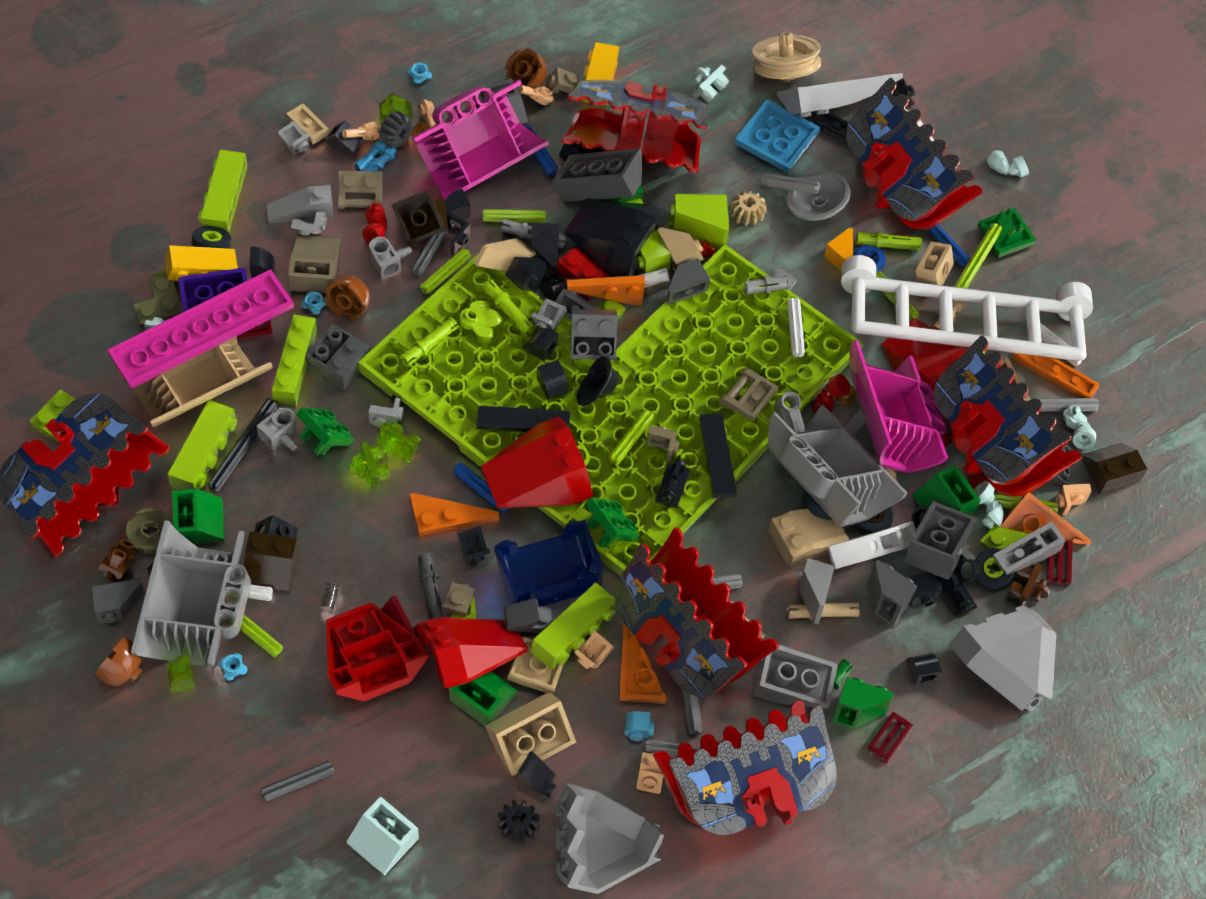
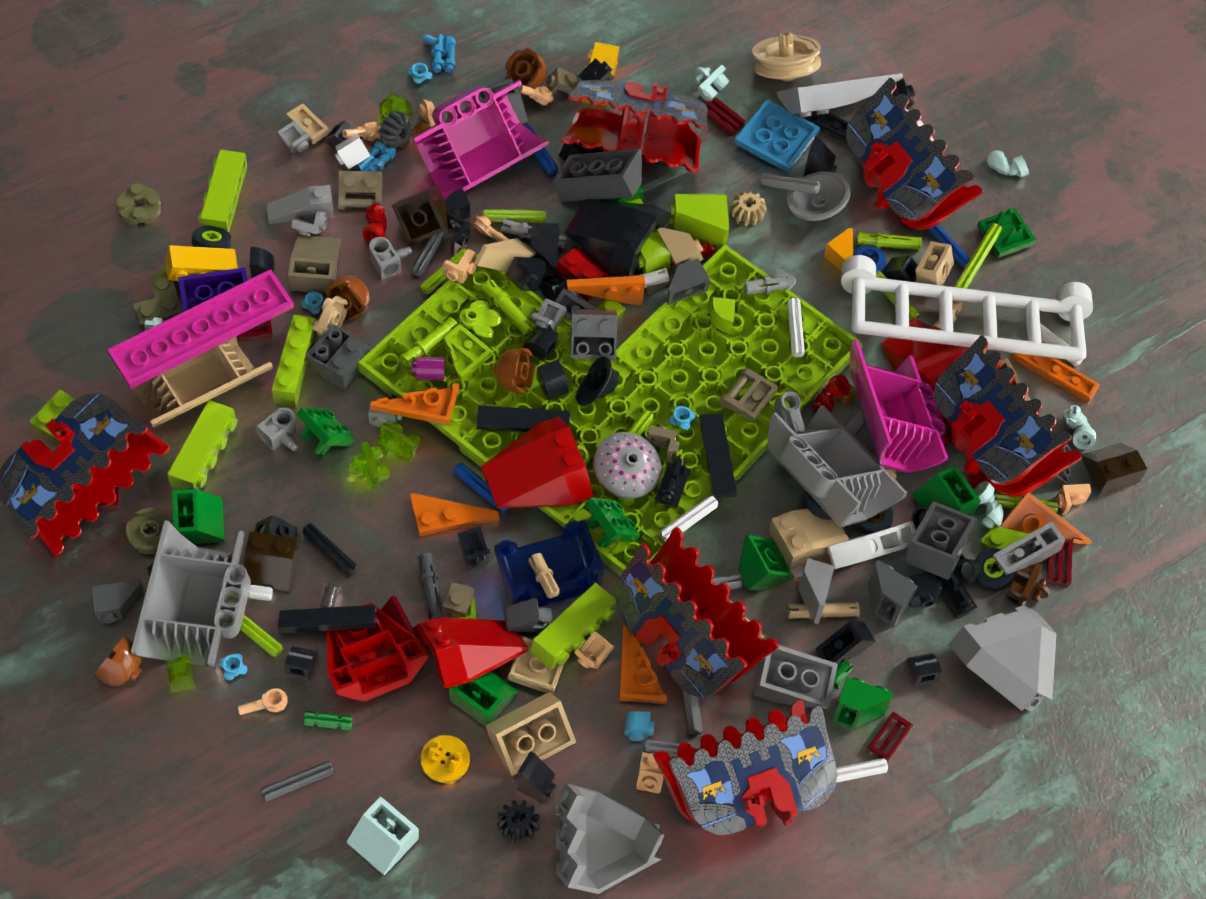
(118, 560): reddish brown hips -> none
(139, 194): none -> olive plate
(241, 446): black axle -> none
(274, 701): none -> light nougat plate
(300, 662): none -> black brick
(327, 619): none -> black tile
(328, 720): none -> green axle
(330, 549): none -> black axle
(332, 313): none -> tan plate
(351, 151): none -> white brick
(427, 405): none -> orange wing
(428, 368): none -> magenta brick
(441, 47): none -> dark azure piece
(455, 764): none -> yellow plate
(460, 271): none -> light nougat bracket
(466, 351): none -> lime wing
(482, 225): none -> light nougat plate
(514, 370): none -> dark orange cylinder
(544, 575): none -> tan axle
(596, 71): none -> black bracket
(620, 475): none -> light grey dish
(686, 413): none -> medium azure plate
(690, 517): none -> white axle
(723, 314): none -> lime brick
(725, 115): none -> dark red tile
(762, 564): none -> green slope
(820, 158): none -> black slope
(846, 642): none -> black slope
(861, 769): none -> white axle
(901, 269): none -> black brick
(1062, 404): light grey axle -> none

